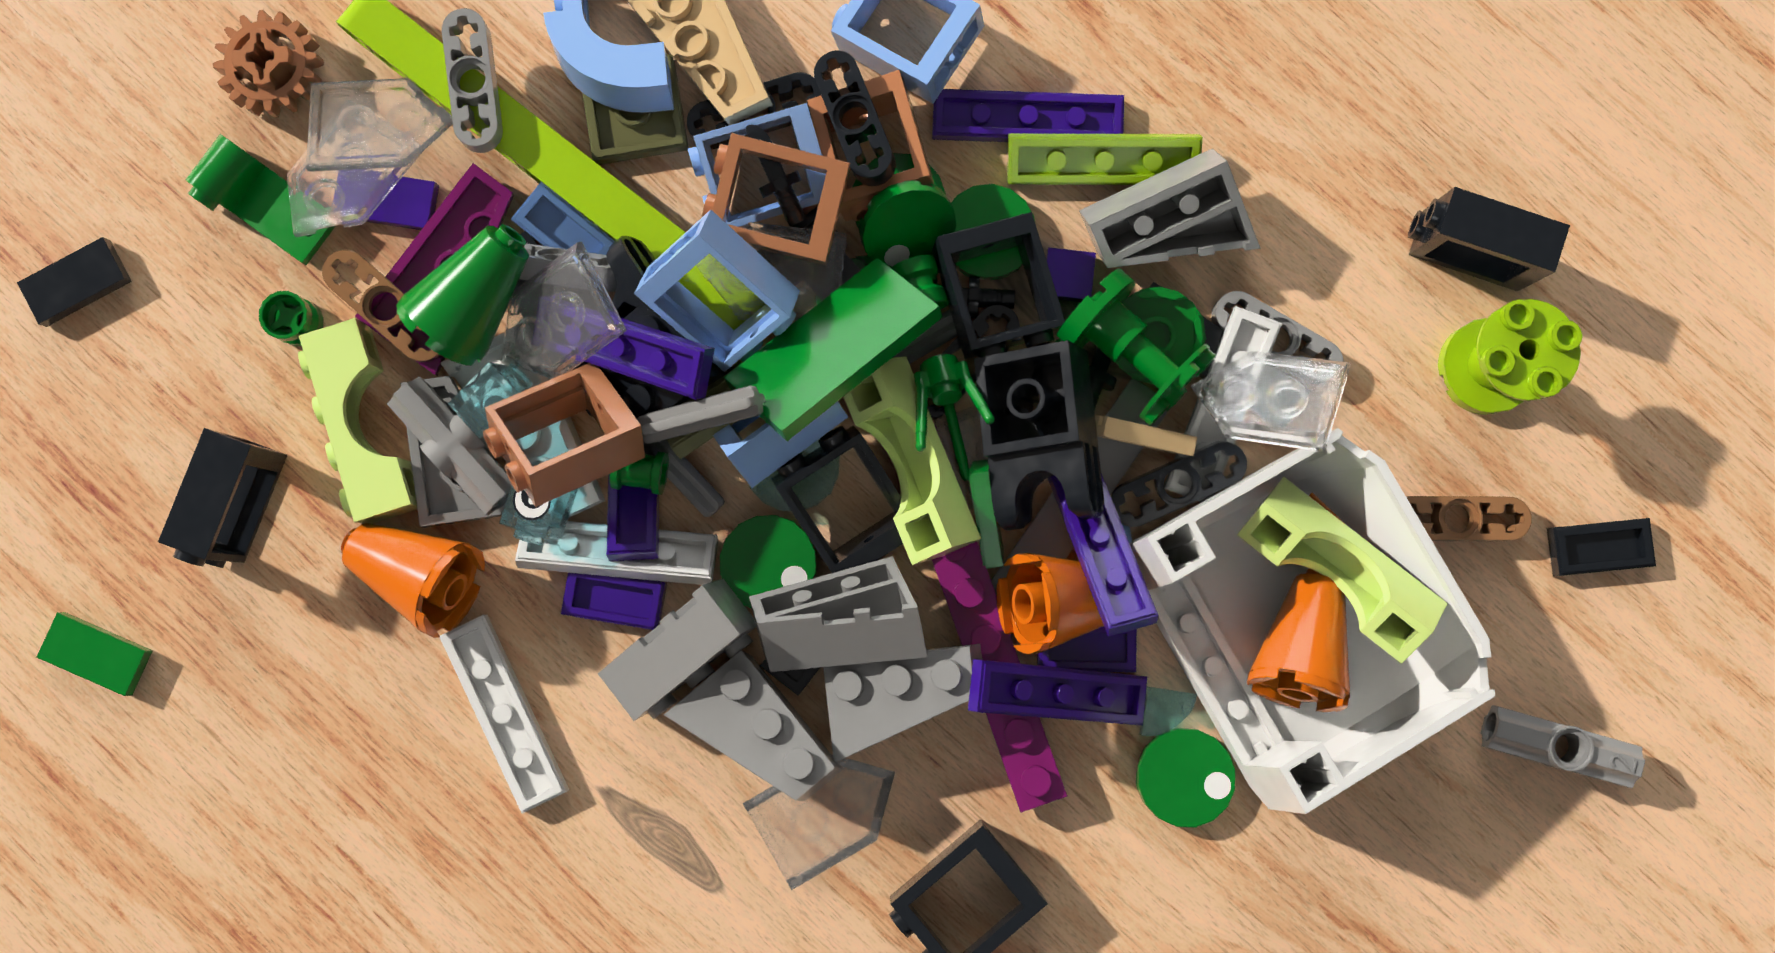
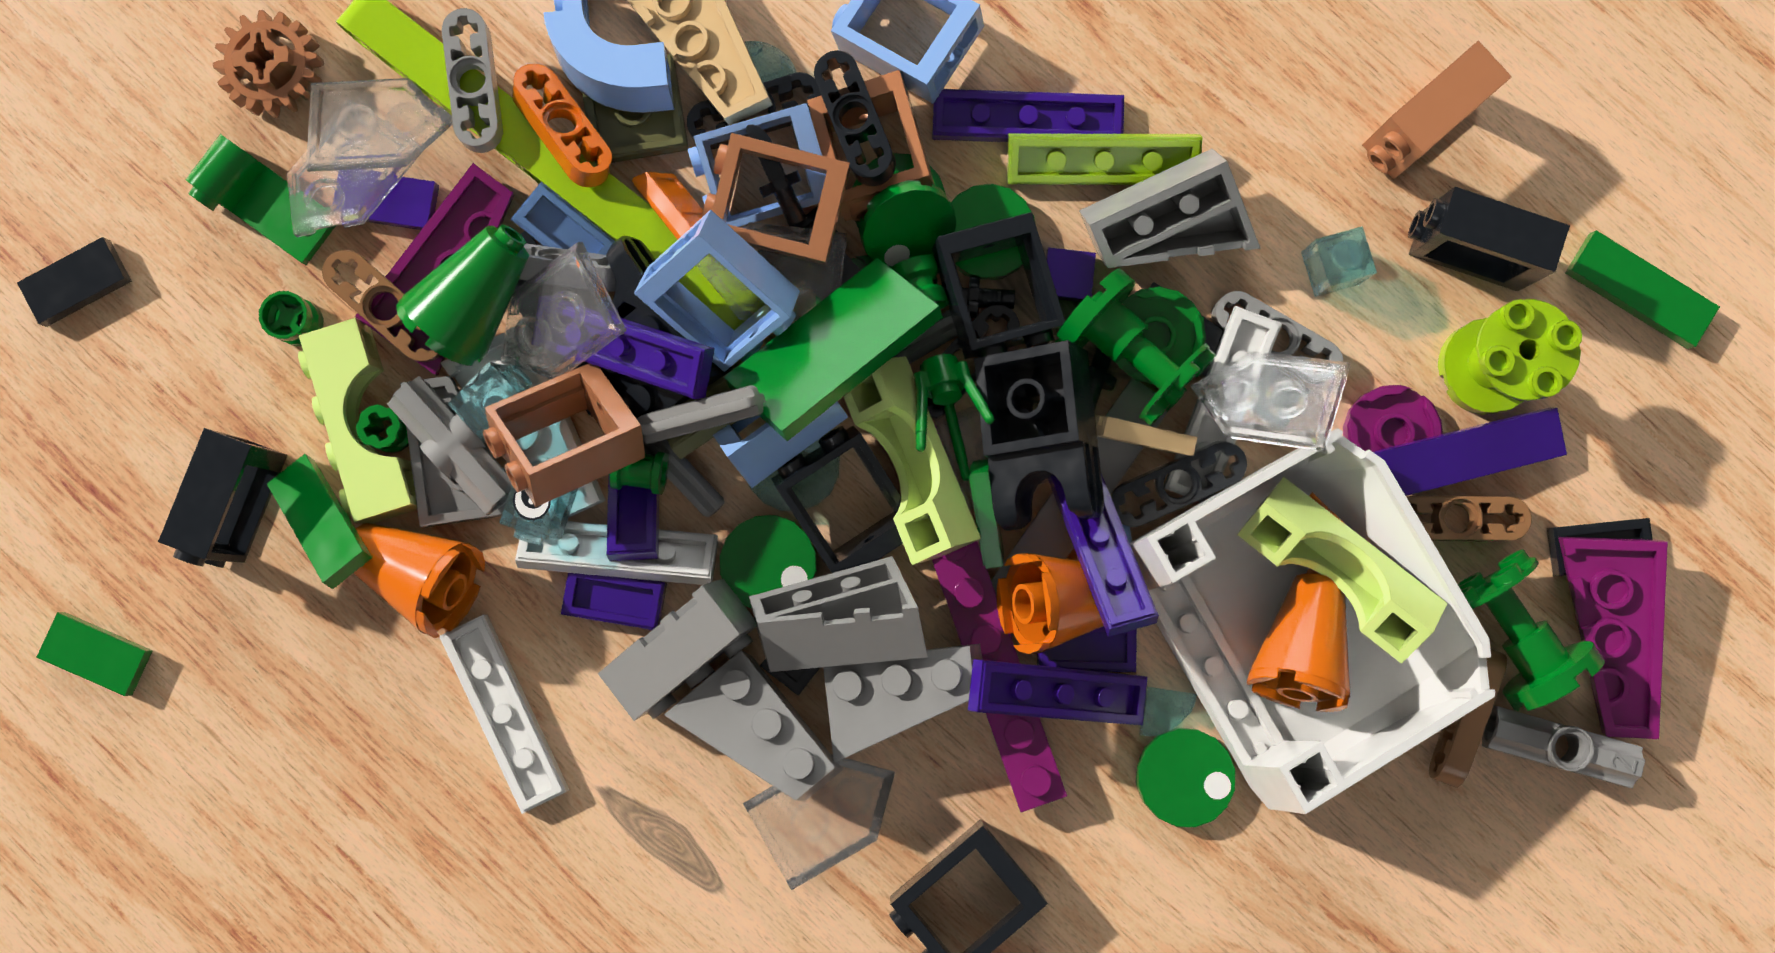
(319, 521): none -> green tile
(372, 424): none -> green bush
(561, 105): none -> orange beam
(669, 200): none -> orange tile
(769, 60): none -> clear light blue tile
(1338, 261): none -> clear light blue brick
(1391, 418): none -> magenta tile
(1435, 110): none -> nougat window
(1461, 739): none -> medium nougat beam
(1476, 451): none -> dark purple tile
(1543, 663): none -> green piece
(1621, 609): none -> magenta wing
(1642, 290): none -> green tile

